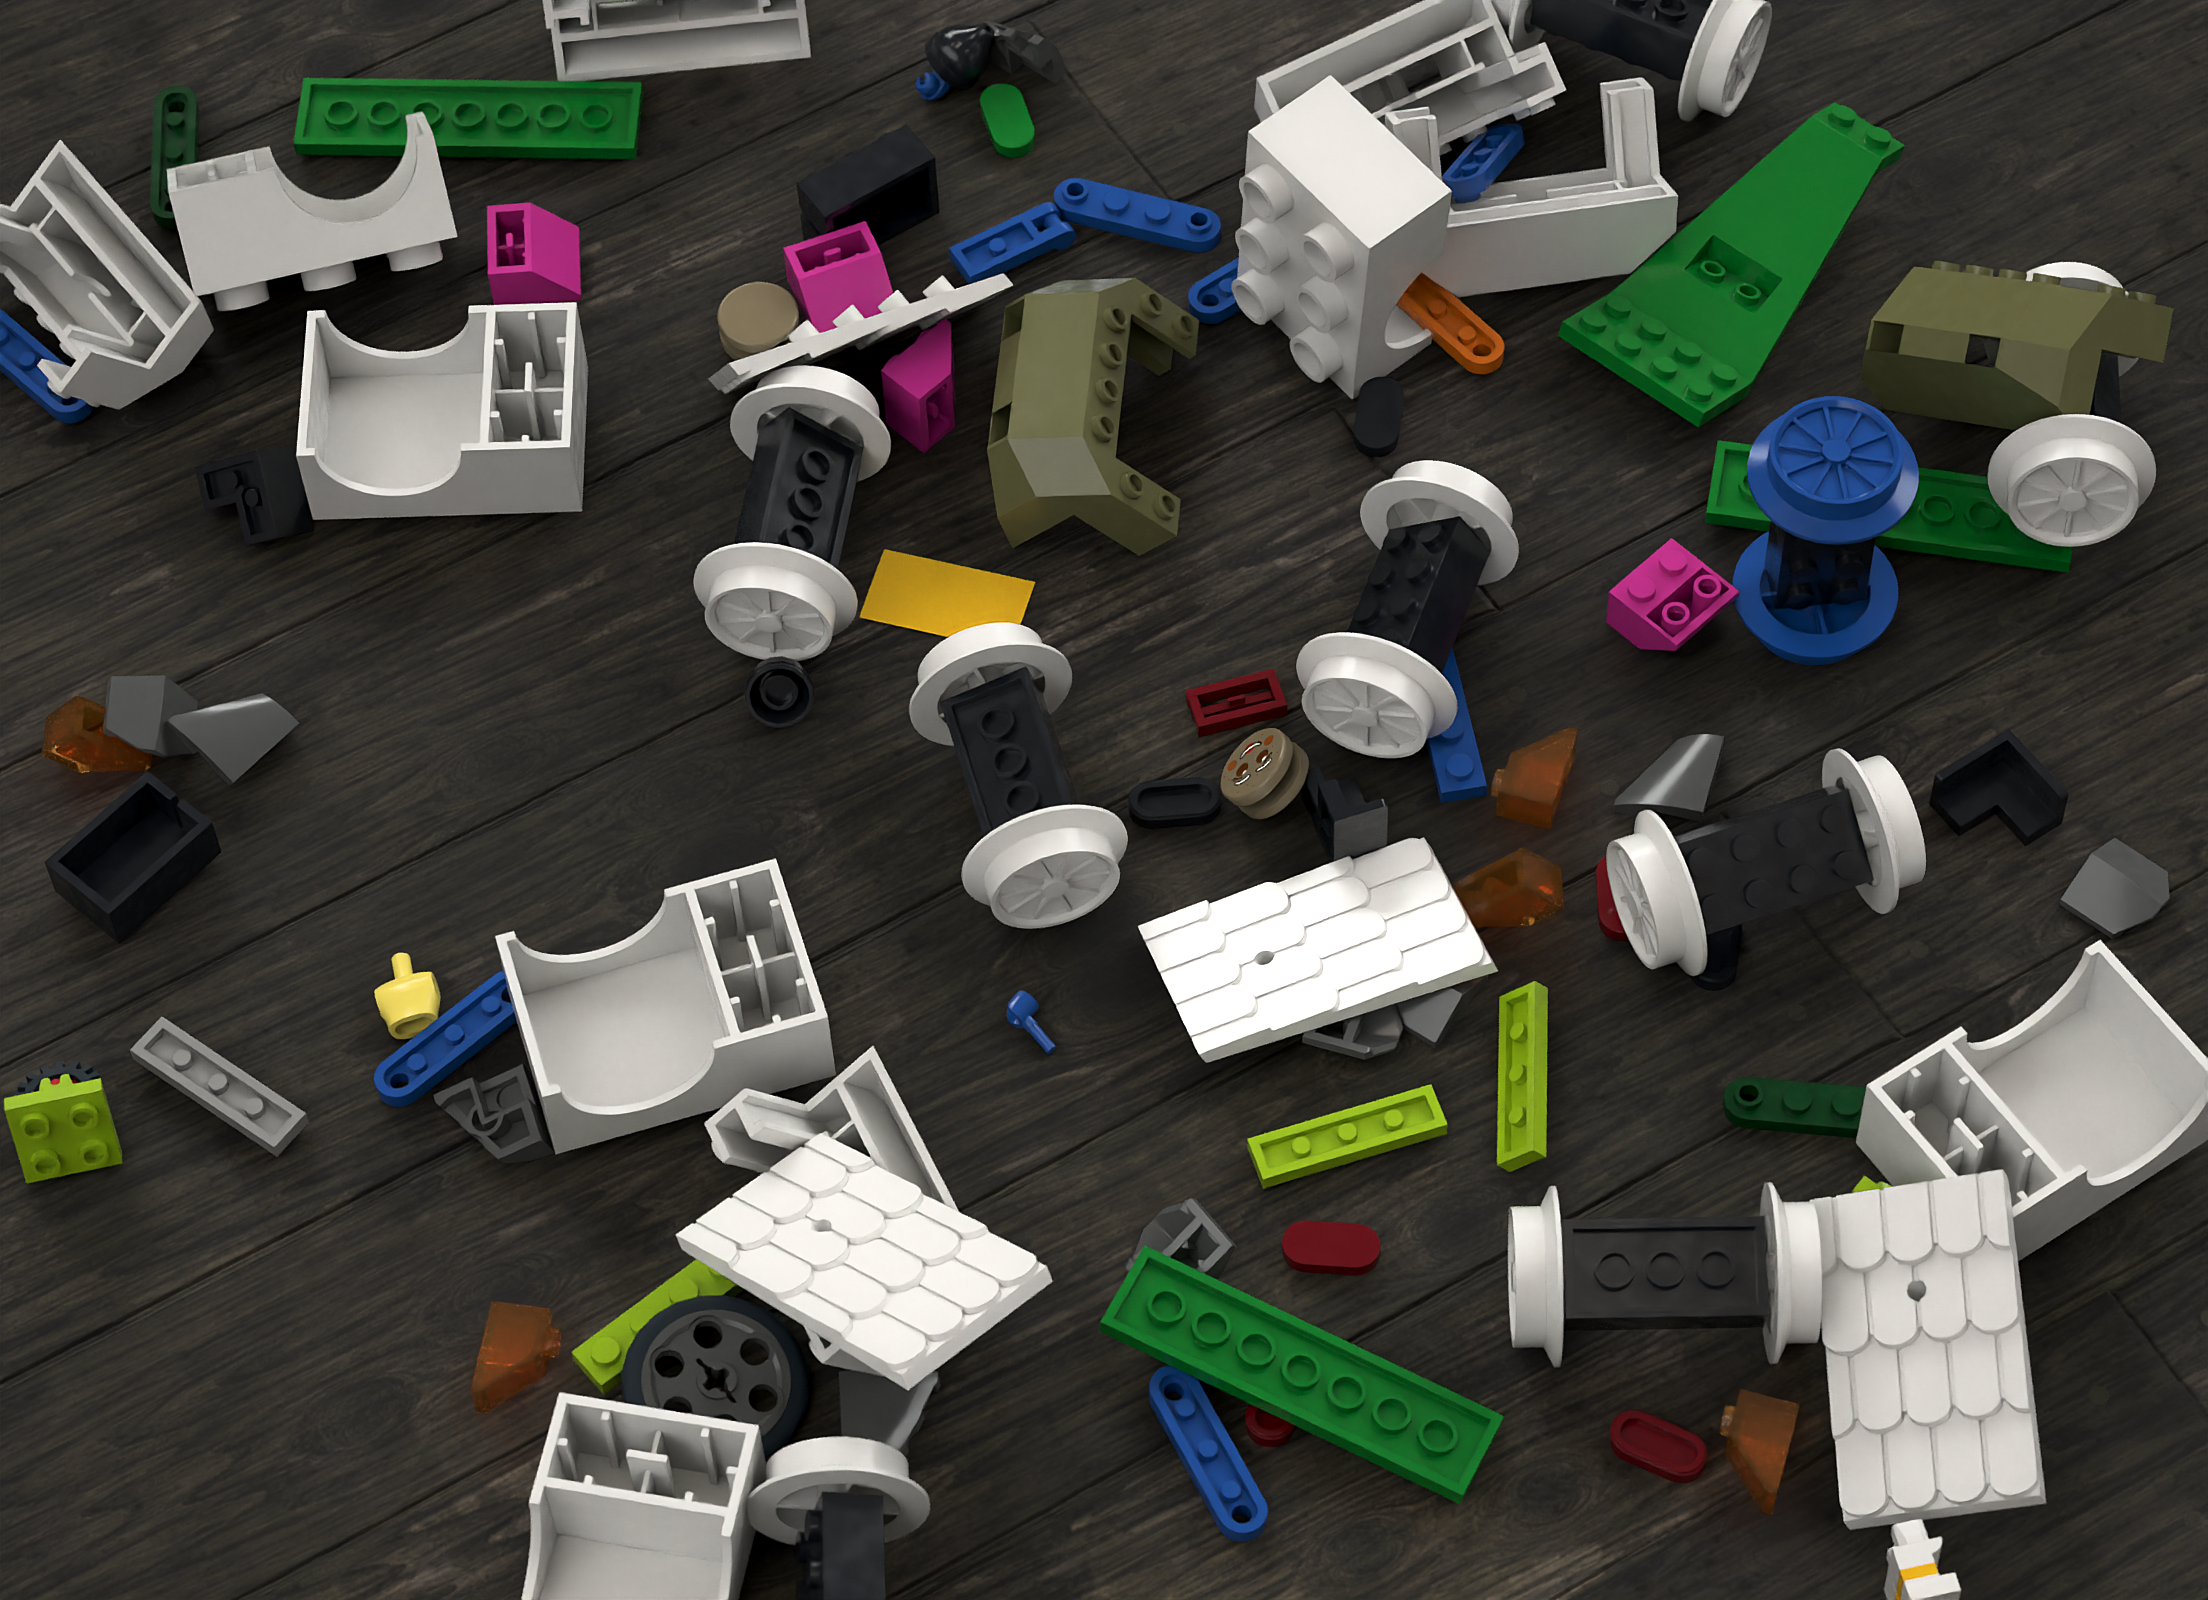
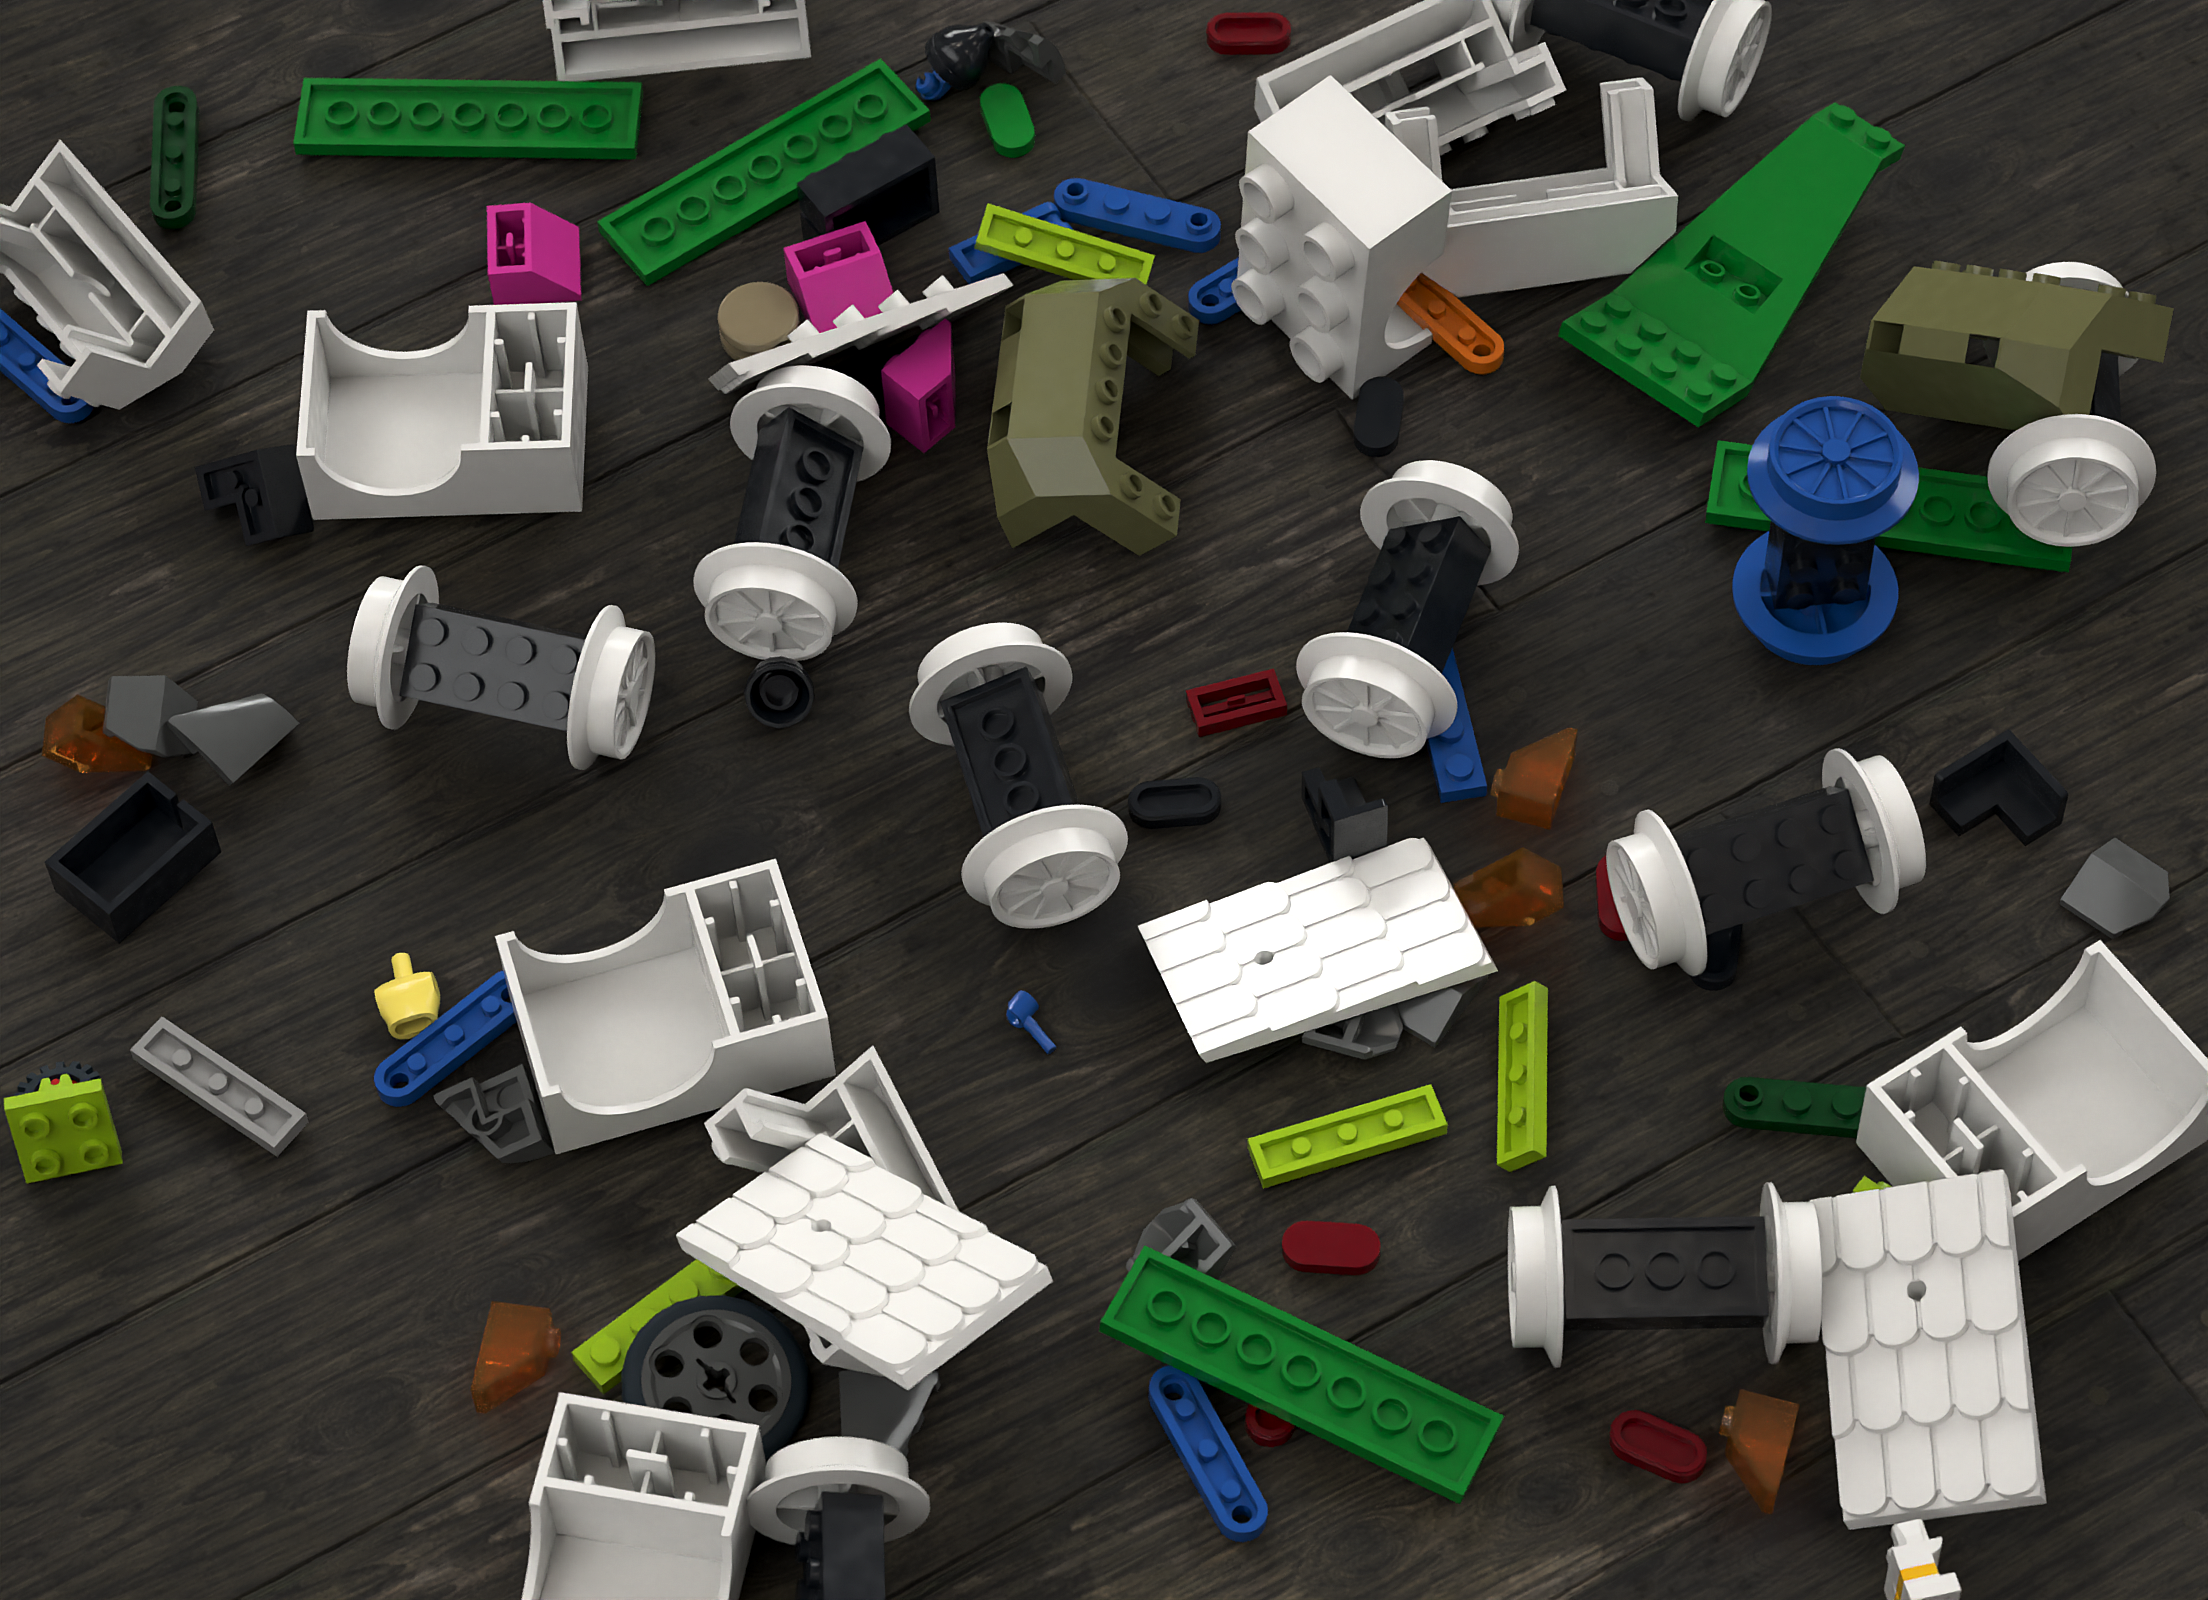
(253, 225): white piece -> none
(574, 682): none -> brick
(758, 172): none -> green plate
(942, 595): yellow sticker -> none
(1058, 248): none -> lime plate
(1248, 33): none -> dark red tile
(1264, 773): dark tan head -> none
(1483, 161): blue plate -> none
(1667, 599): dark pink slope -> none
(1677, 780): dark grey slope -> none

